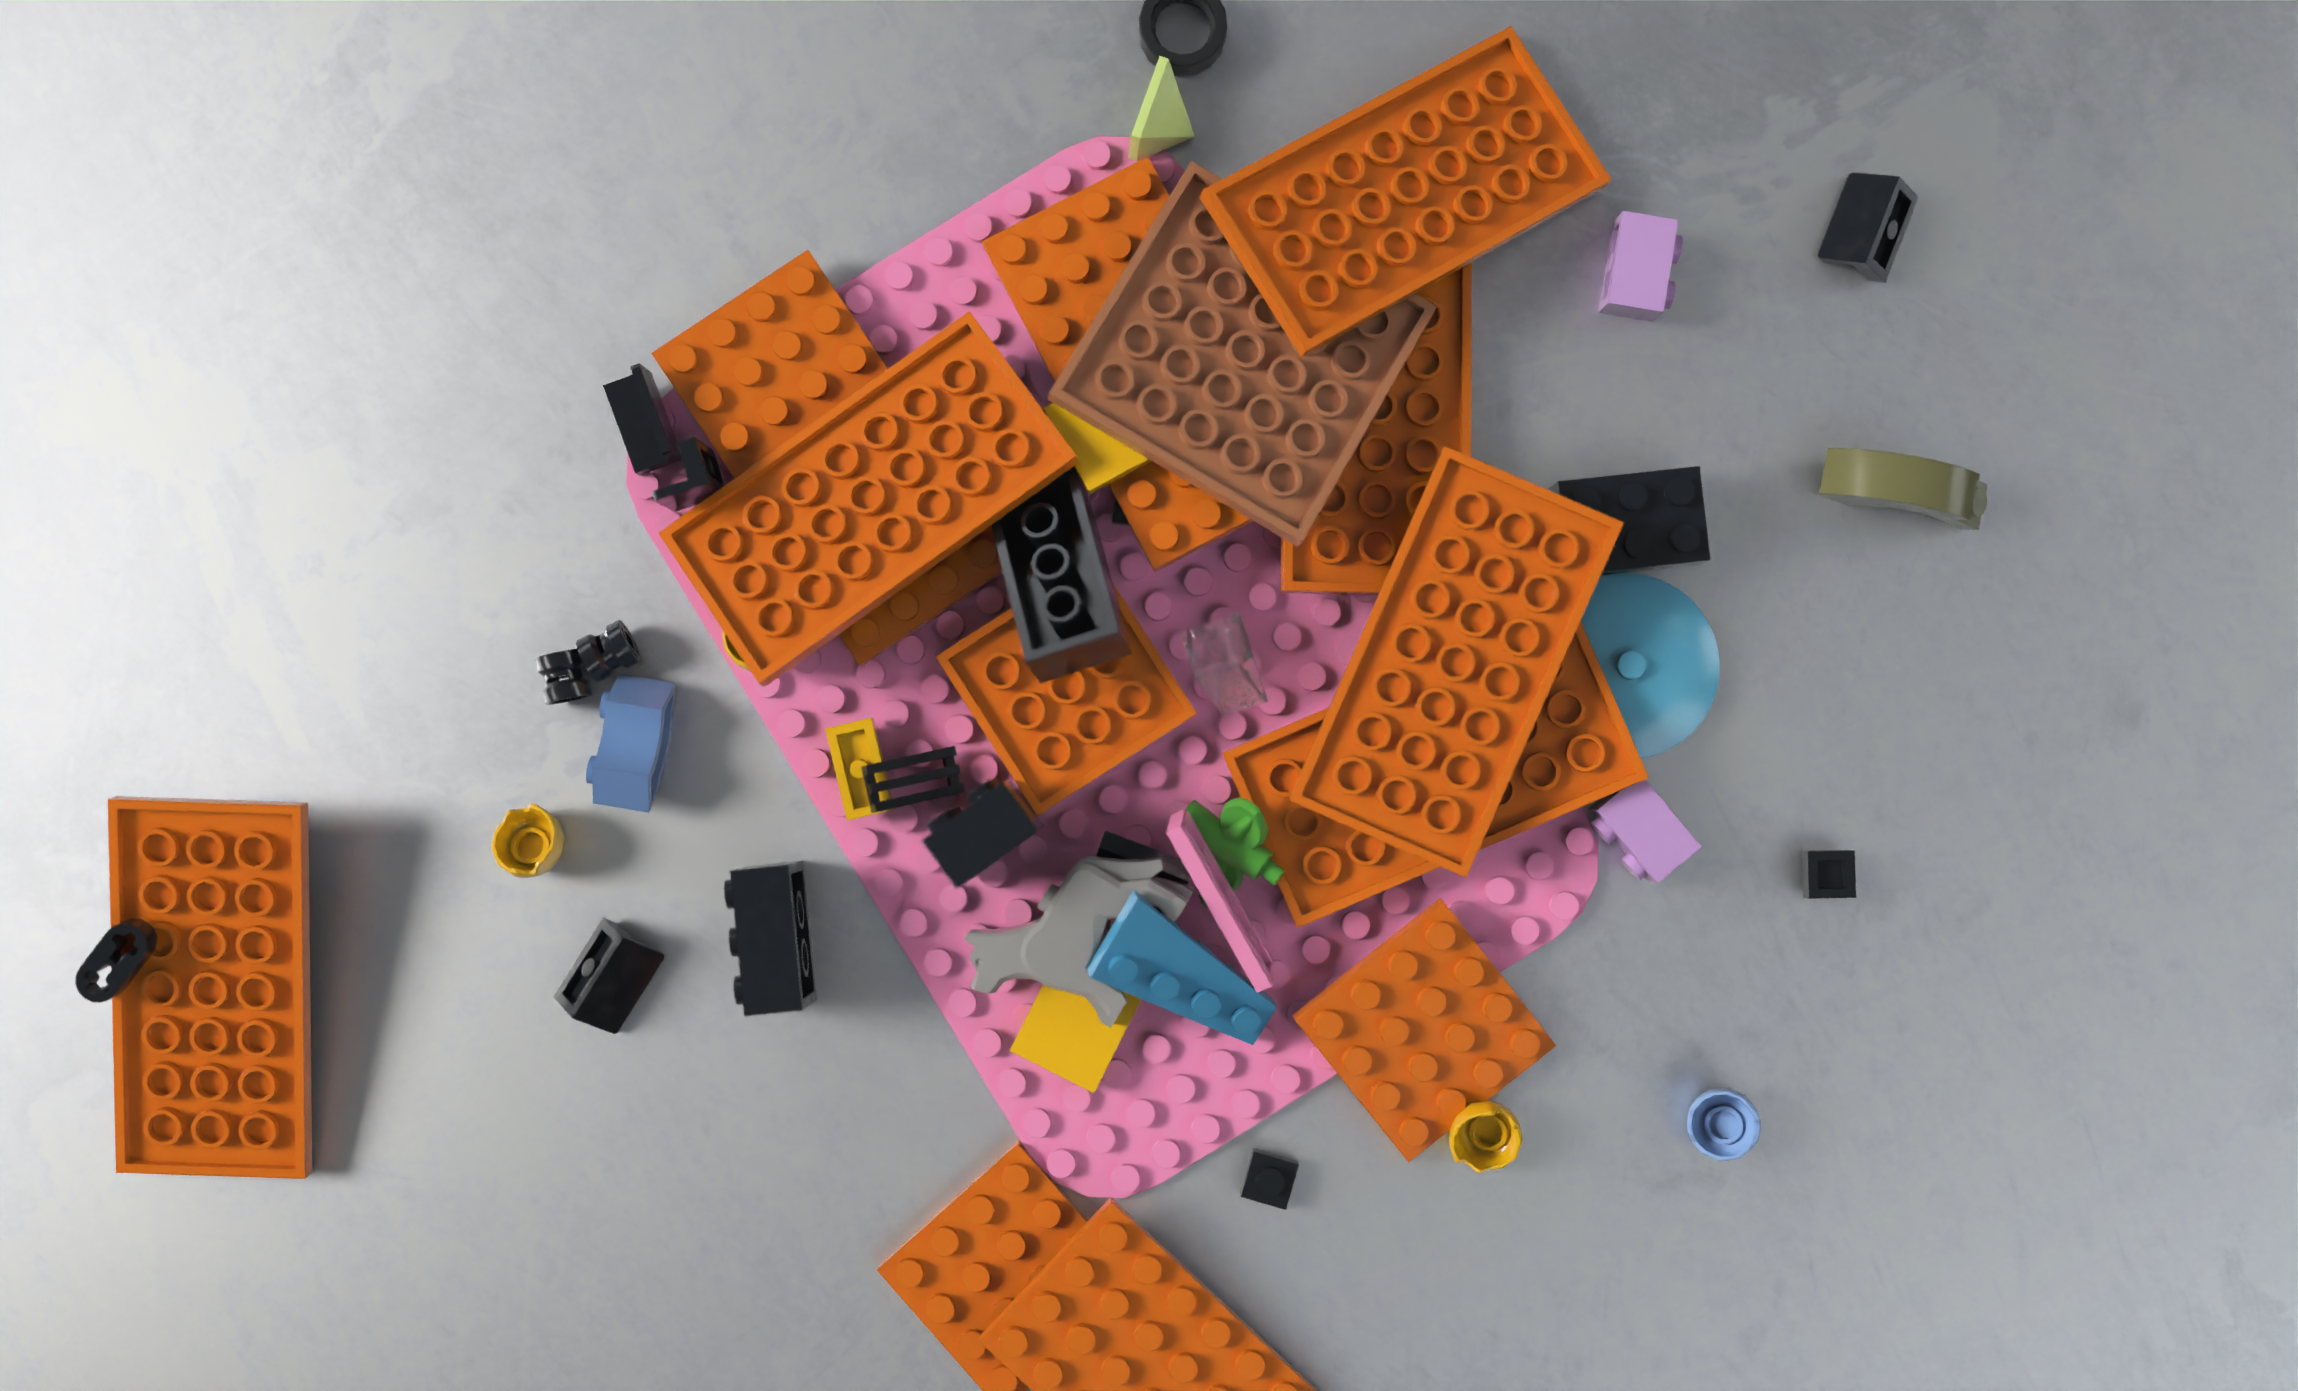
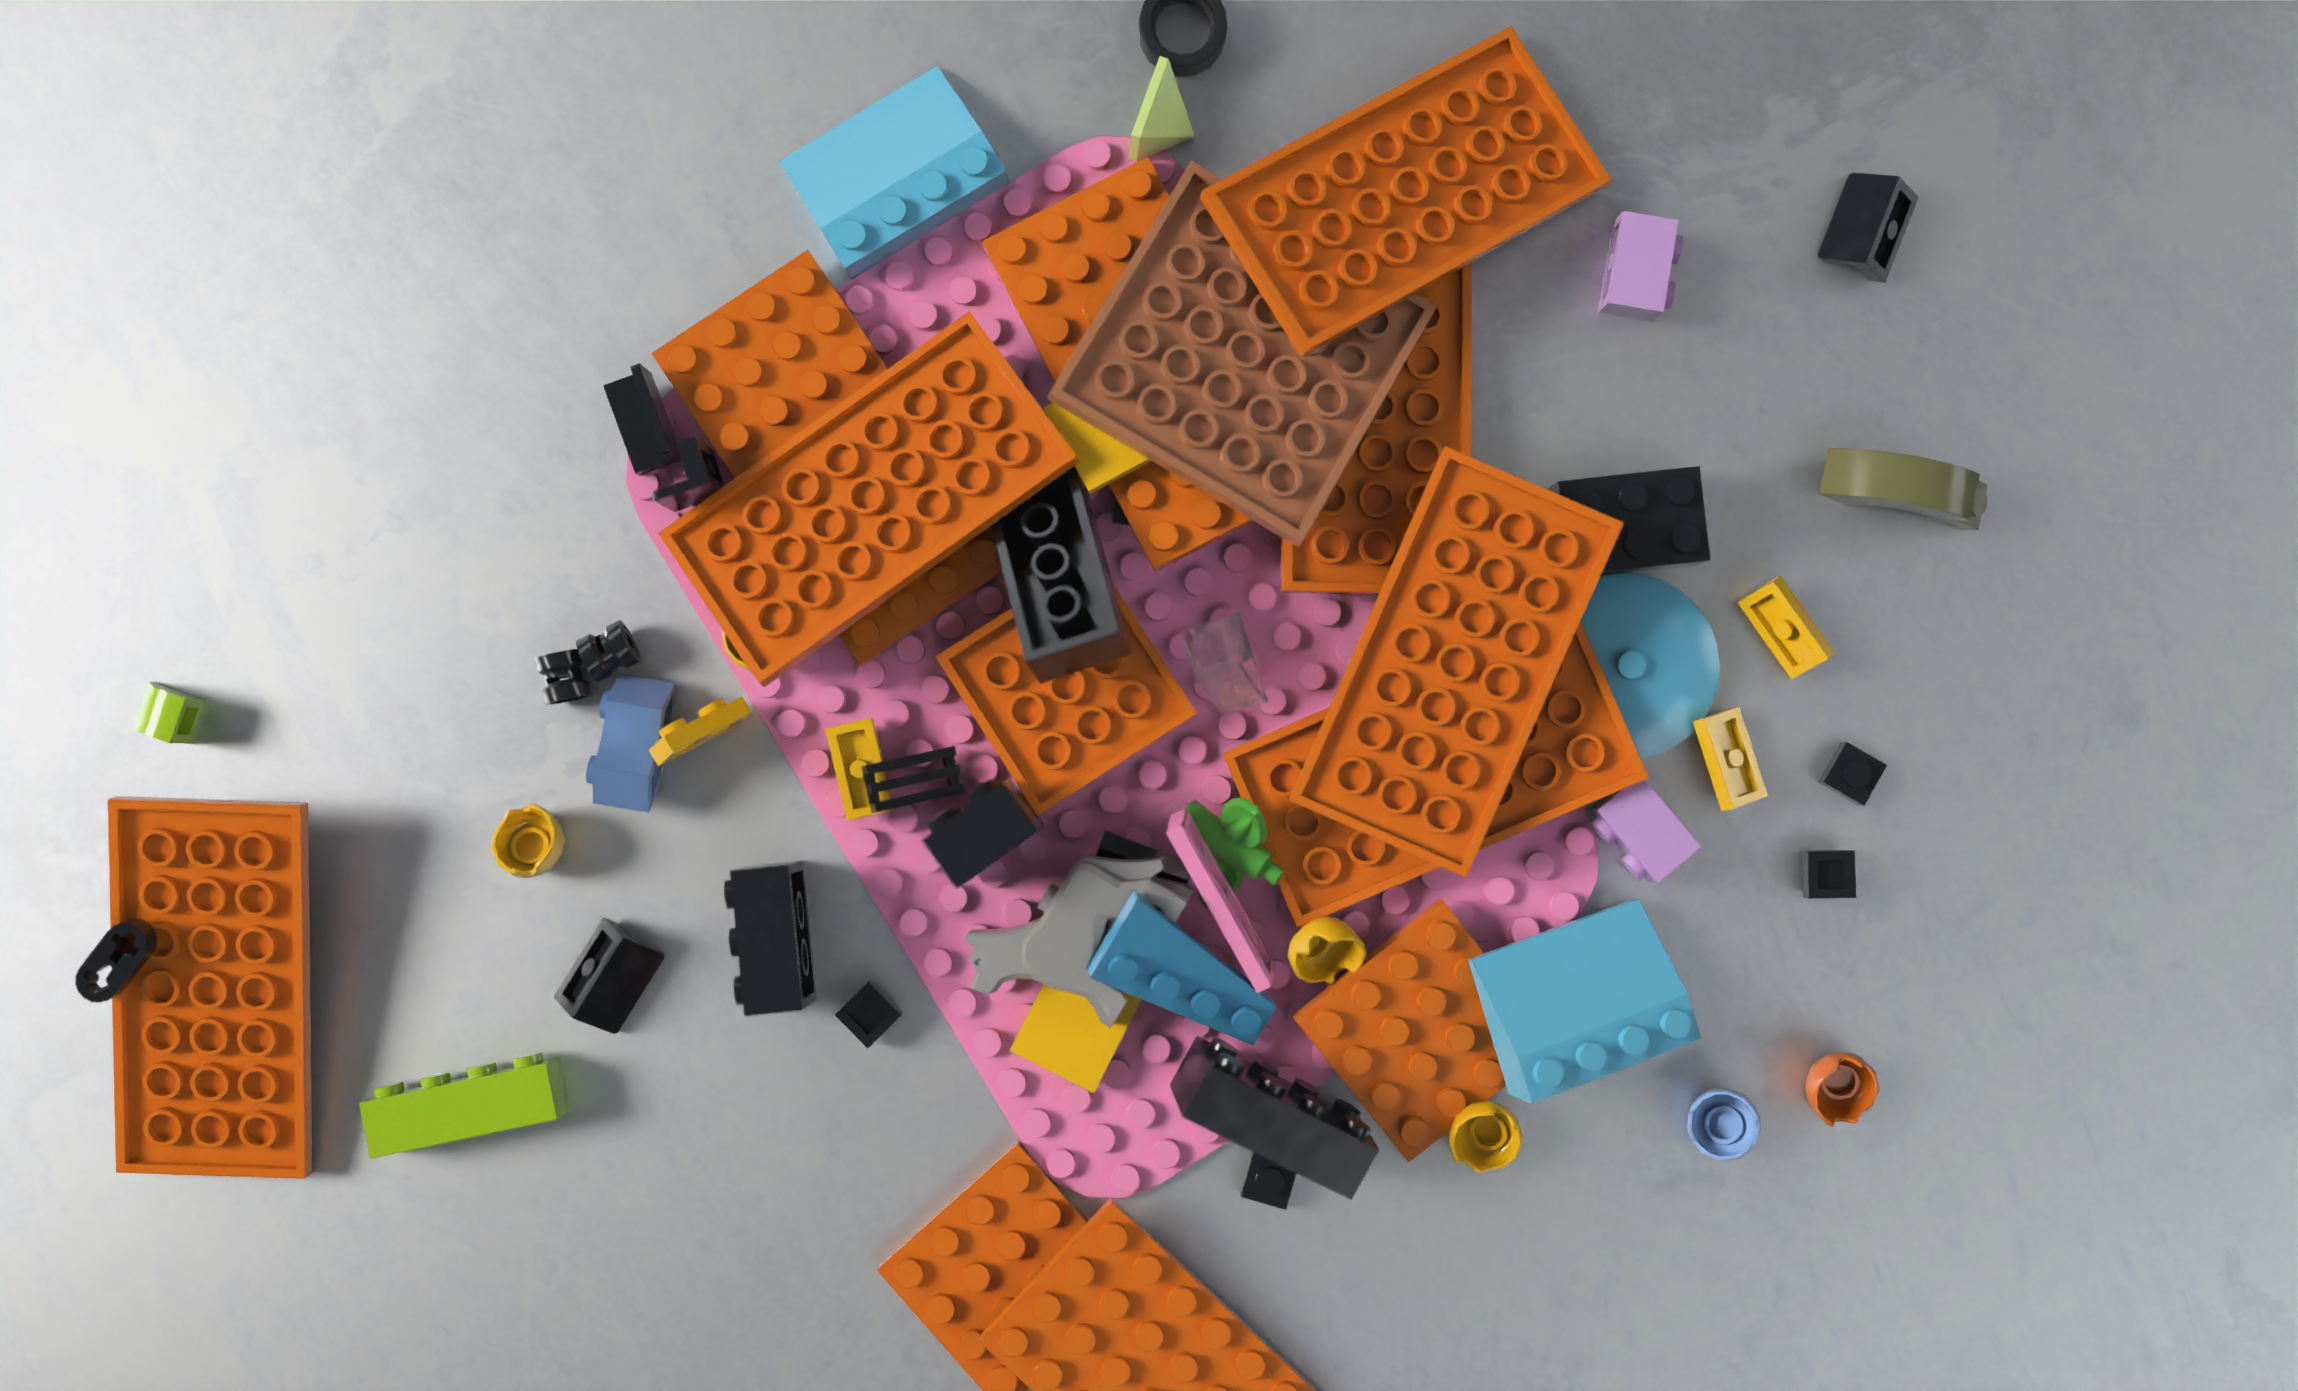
(168, 714): none -> lime brick
(465, 1106): none -> lime brick
(713, 721): none -> yellow plate
(868, 1014): none -> black plate
(895, 171): none -> medium azure slope
(1274, 1116): none -> black brick
(1324, 949): none -> yellow hair
(1582, 1001): none -> medium azure slope
(1730, 759): none -> yellow plate
(1786, 627): none -> yellow plate
(1841, 1087): none -> orange hair
(1852, 773): none -> black plate

